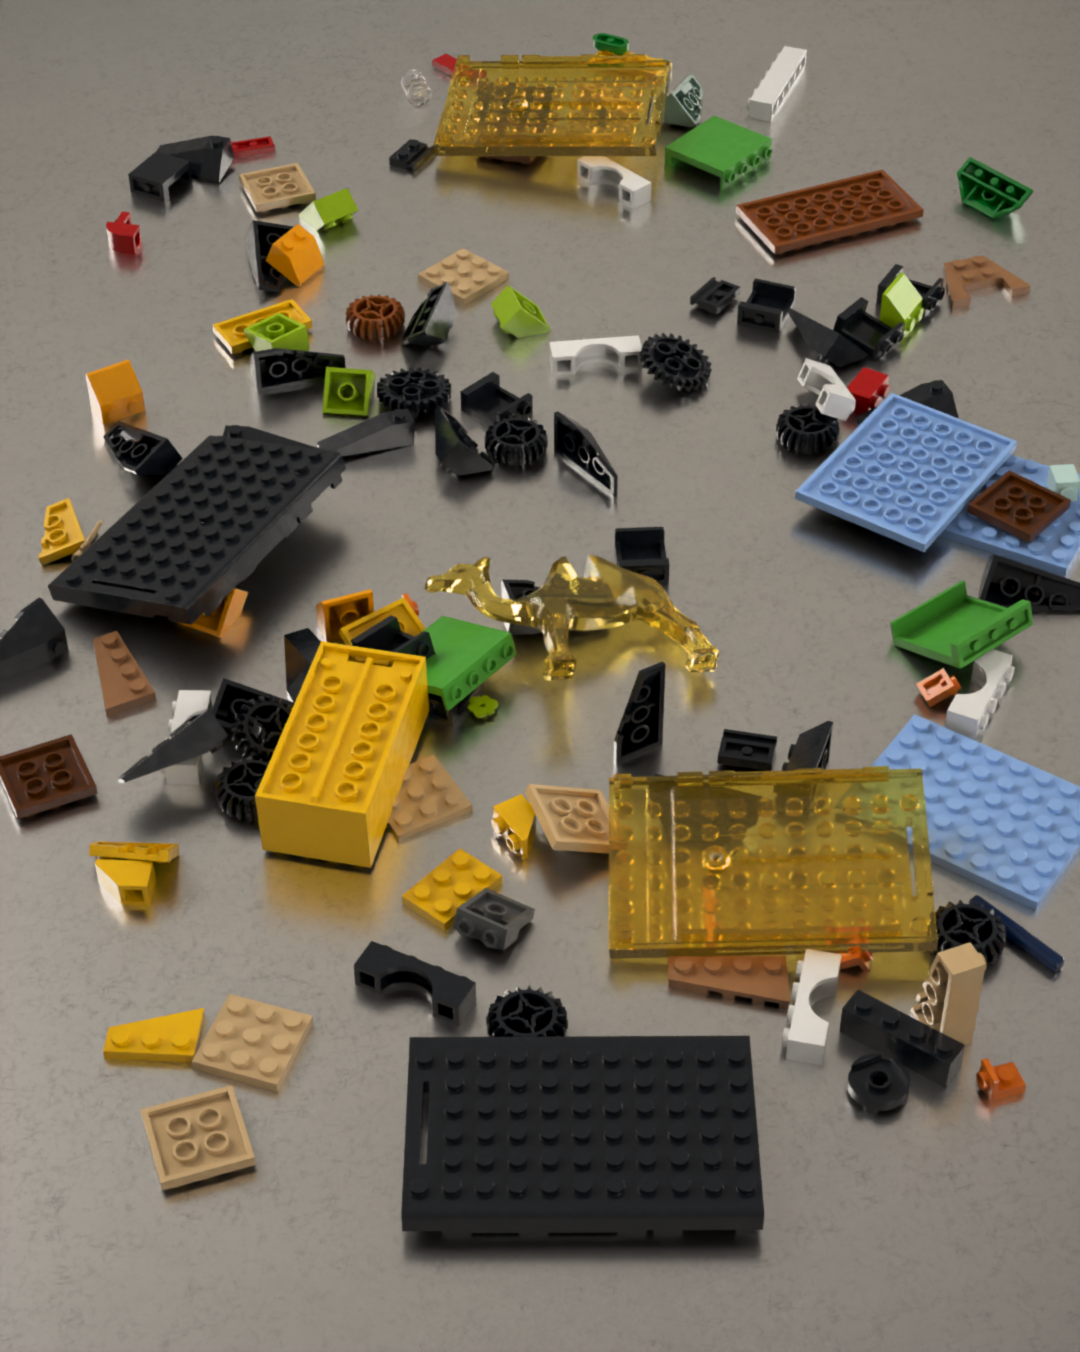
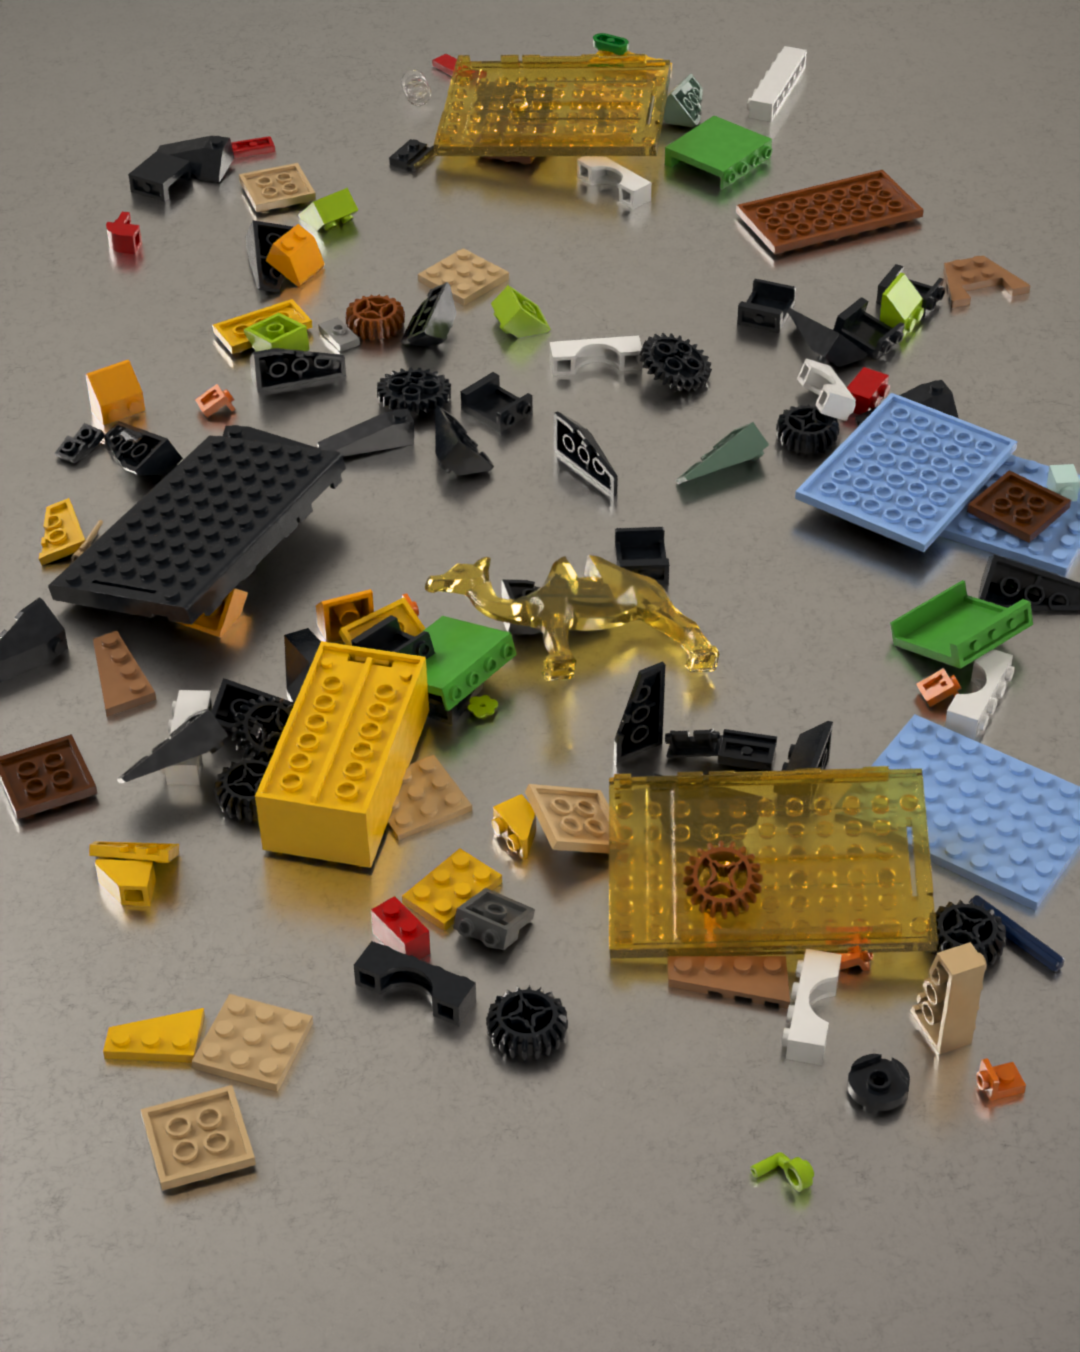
(79, 446): none -> black slope
(214, 399): none -> orange bracket
(339, 334): none -> light grey plate
(348, 391): lime slope -> none
(400, 929): none -> red brick
(516, 441): black gear -> none
(582, 1135): black piece -> none
(702, 743): none -> black hinge
(715, 295): black plate -> none
(734, 448): none -> sand green wedge
(739, 863): none -> dark orange gear
(797, 1171): none -> lime plate
(902, 1038): black brick -> none
(990, 190): green wedge -> none

